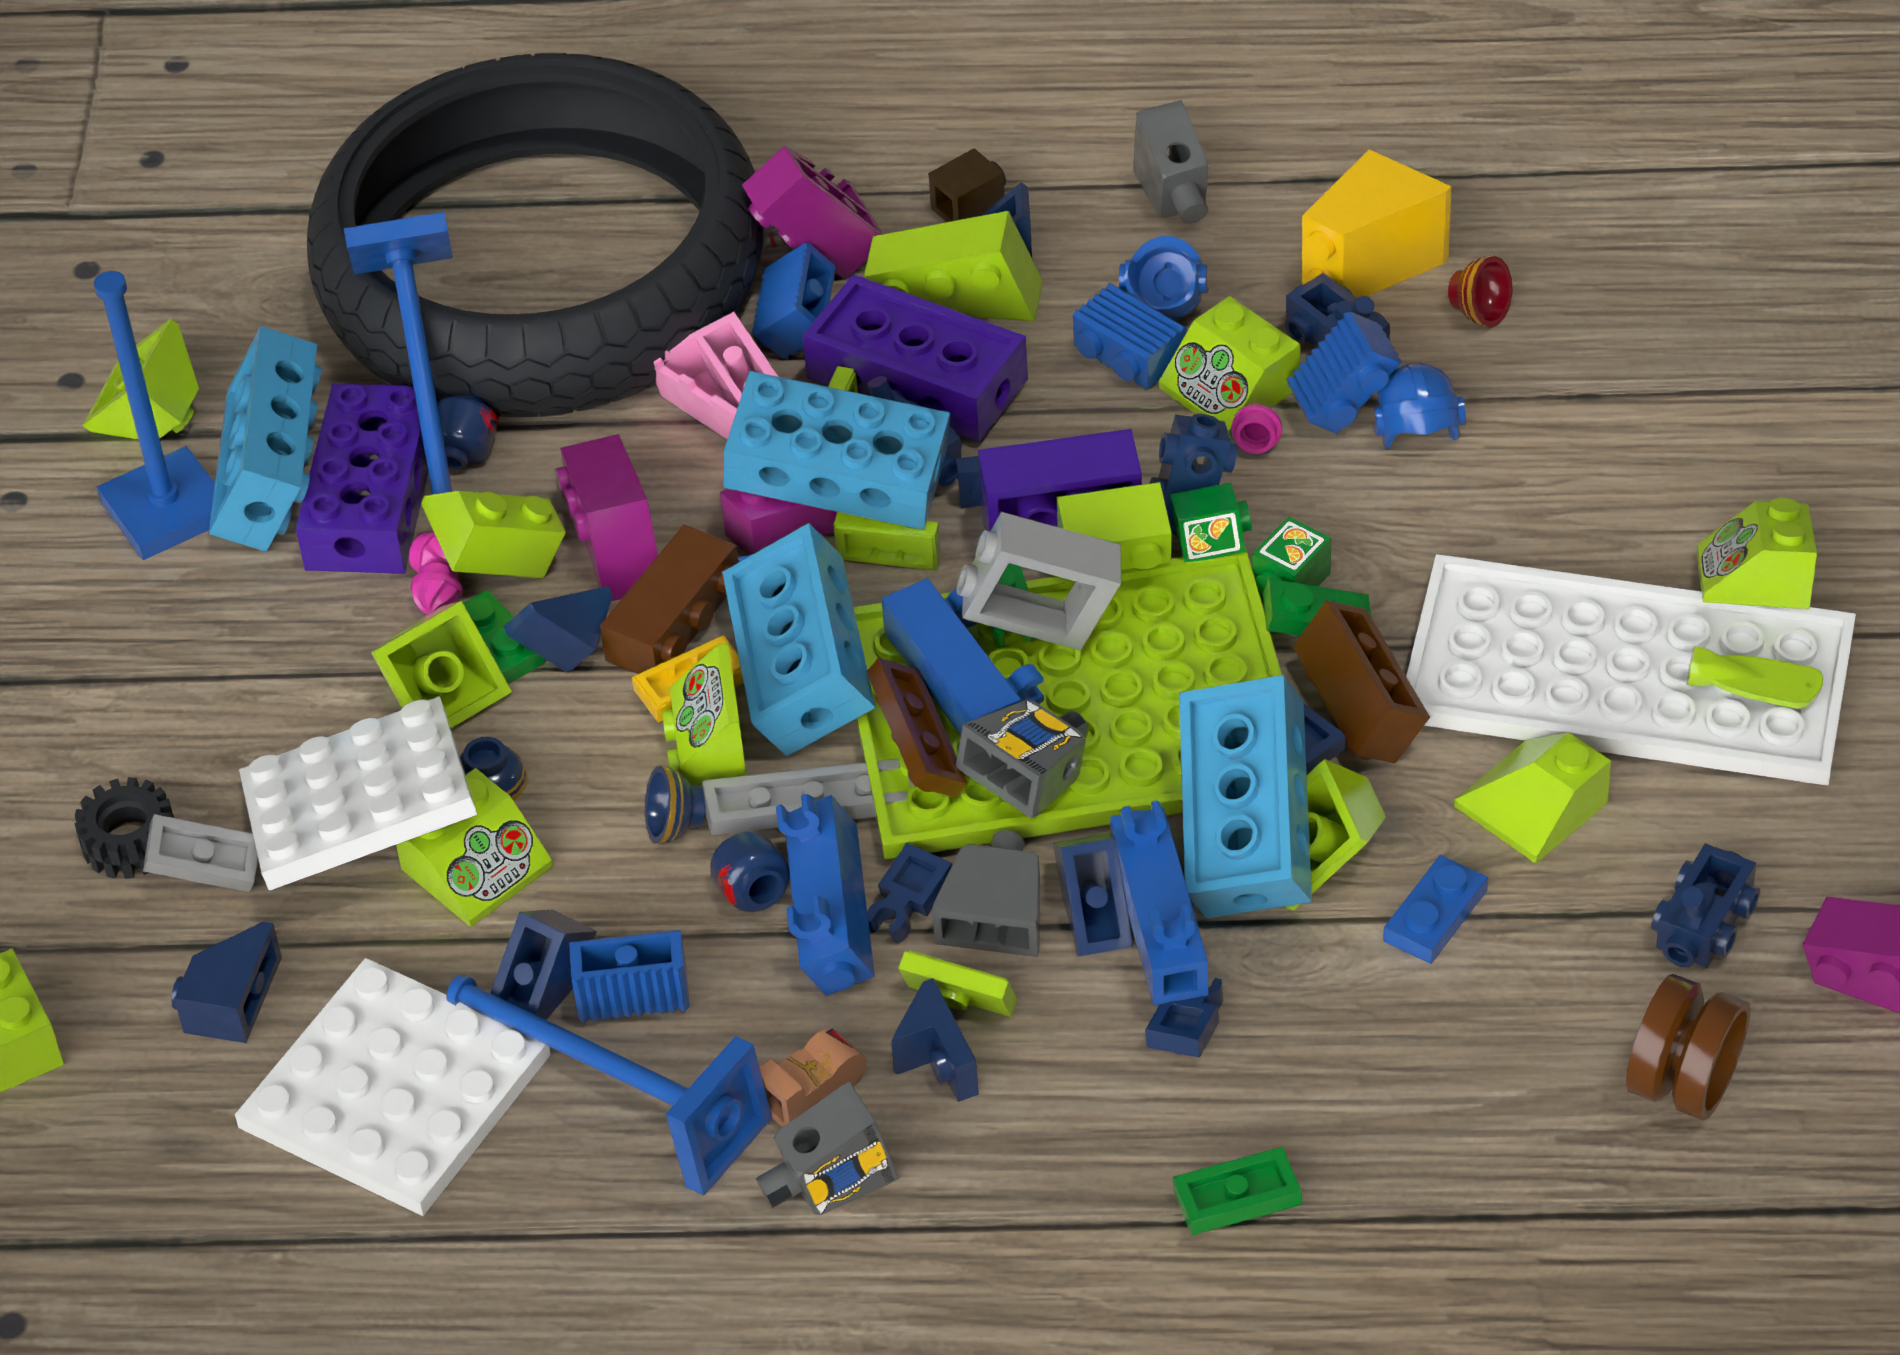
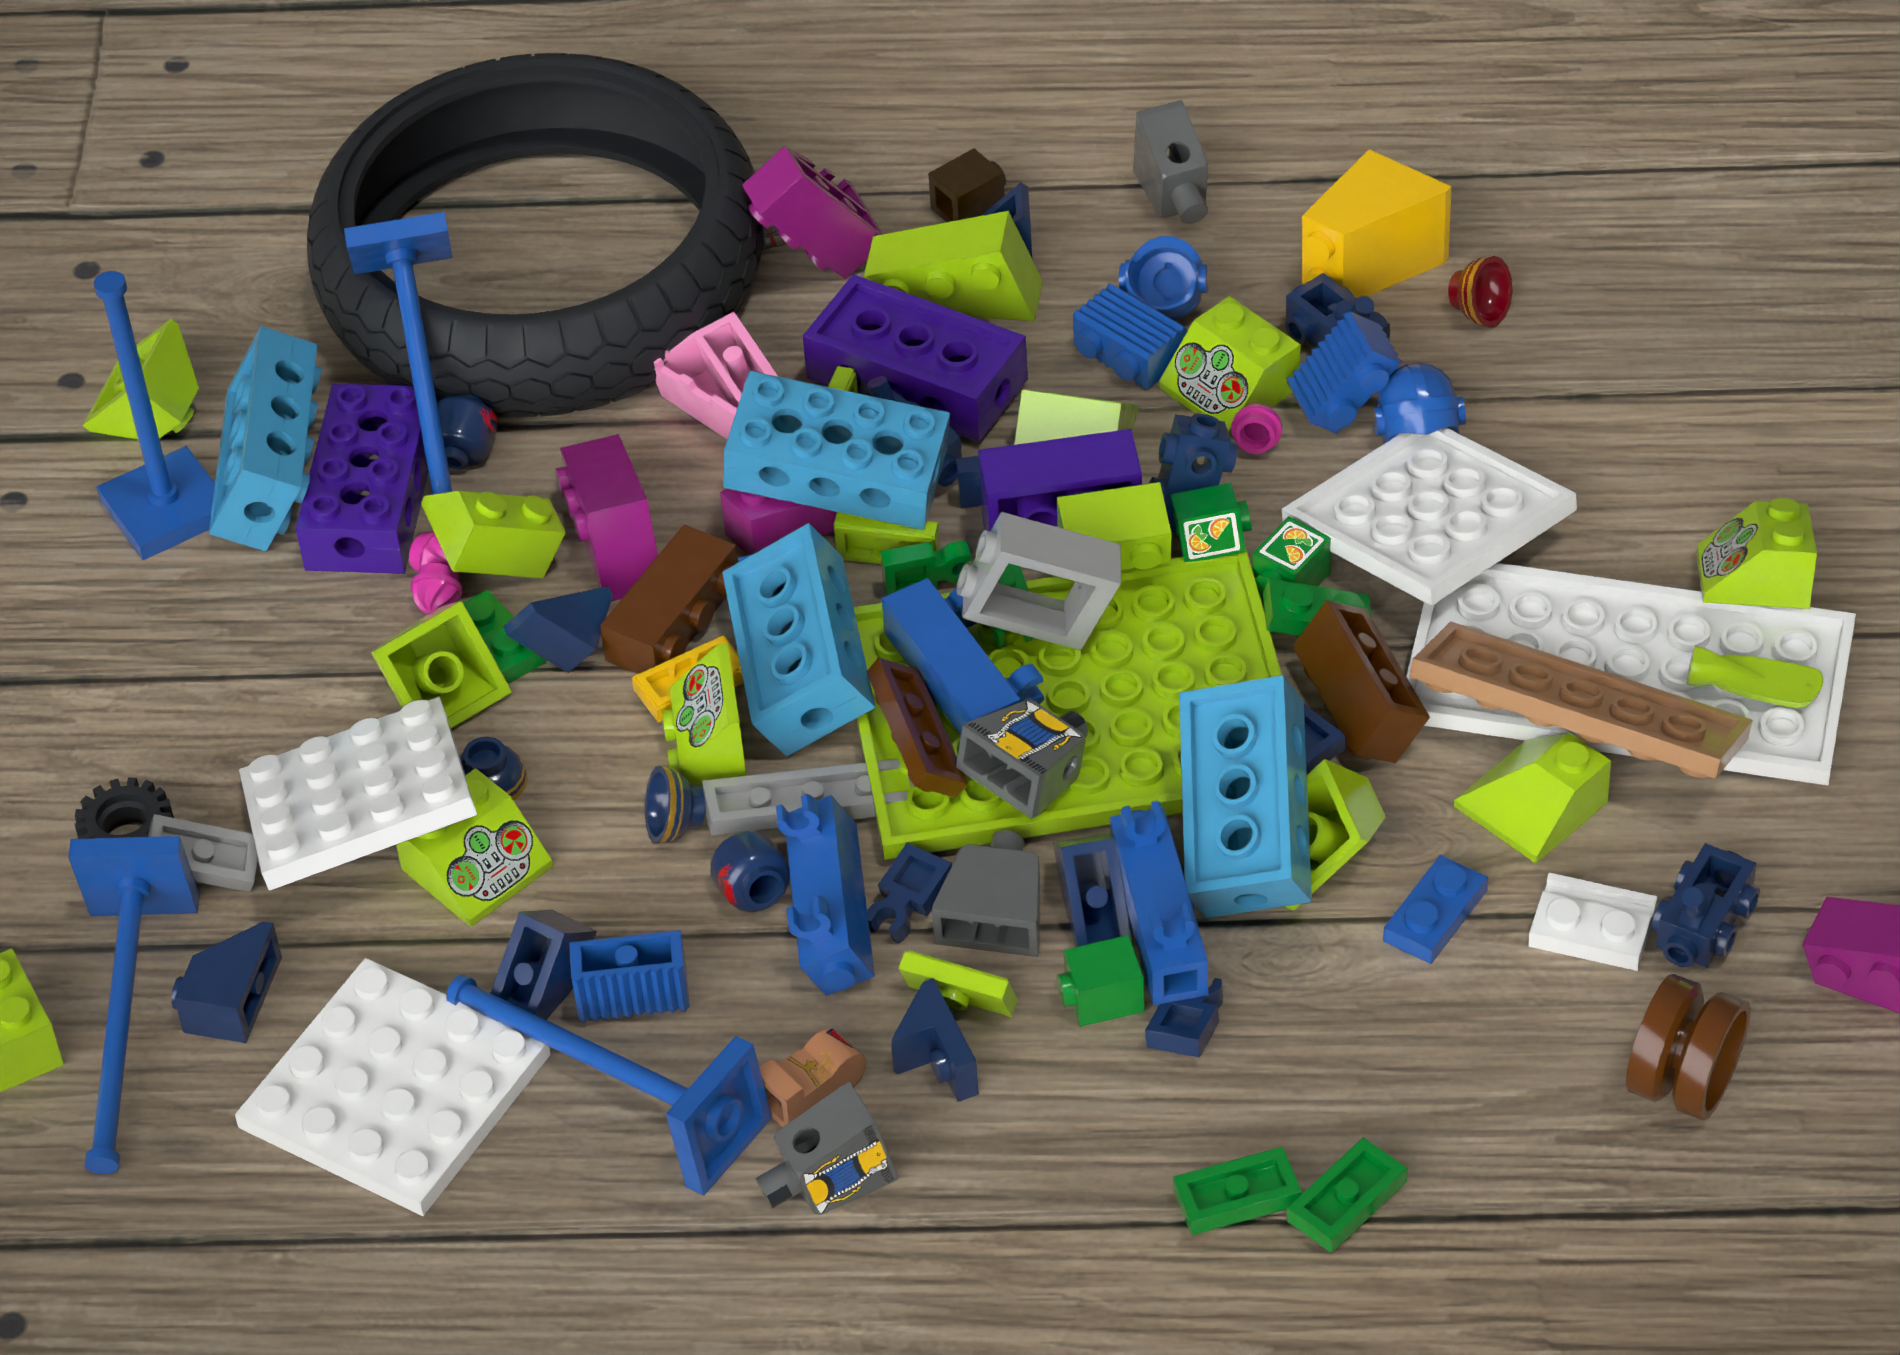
(126, 881): none -> blue tile
(792, 299): blue brick -> none
(917, 562): none -> green plate
(1059, 416): none -> lime slope
(1102, 981): none -> green brick
(1347, 1194): none -> green plate
(1431, 511): none -> white plate
(1582, 700): none -> medium nougat plate
(1593, 921): none -> white plate

